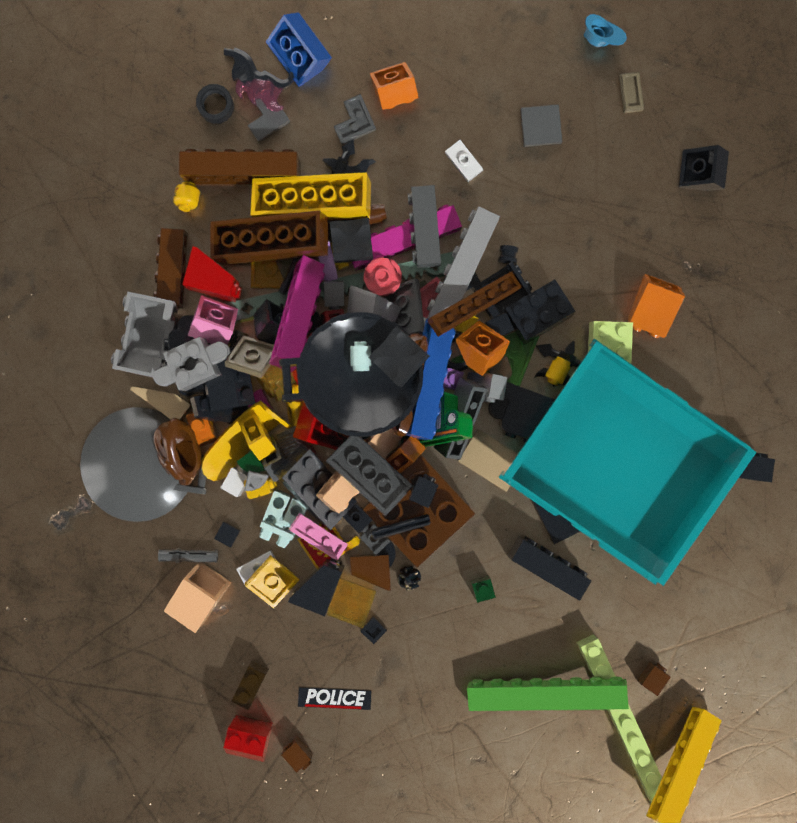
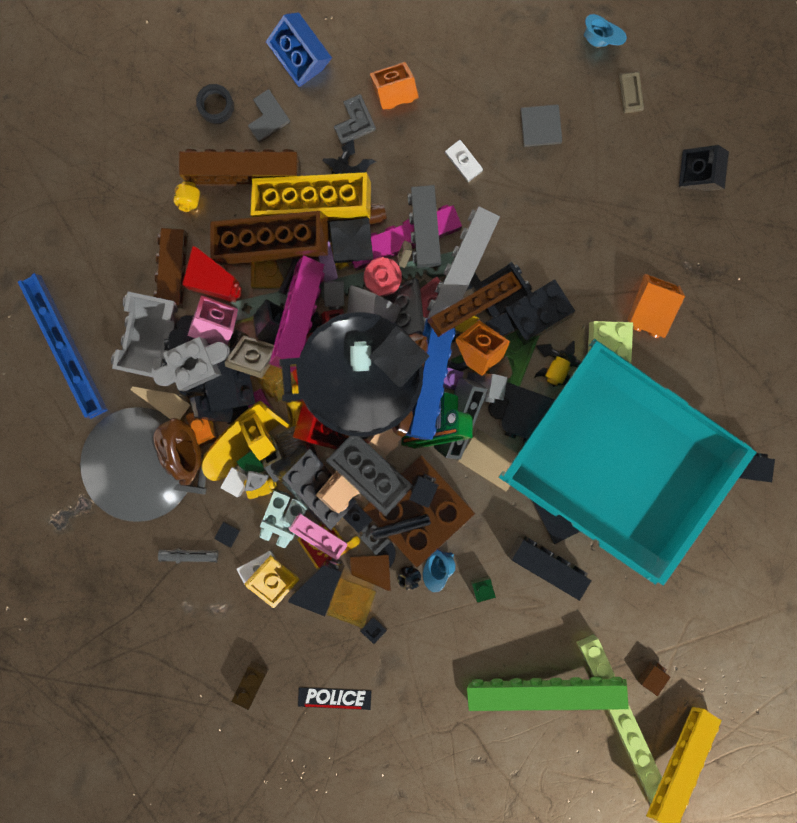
(62, 346): none -> blue tile
(197, 596): light nougat slope -> none
(248, 738): red slope -> none
(256, 83): piece -> none
(297, 755): reddish brown brick -> none
(404, 254): none -> dark tan tile
(405, 454): orange brick -> none
(438, 570): none -> dark azure piece
(508, 254): black wheel -> none

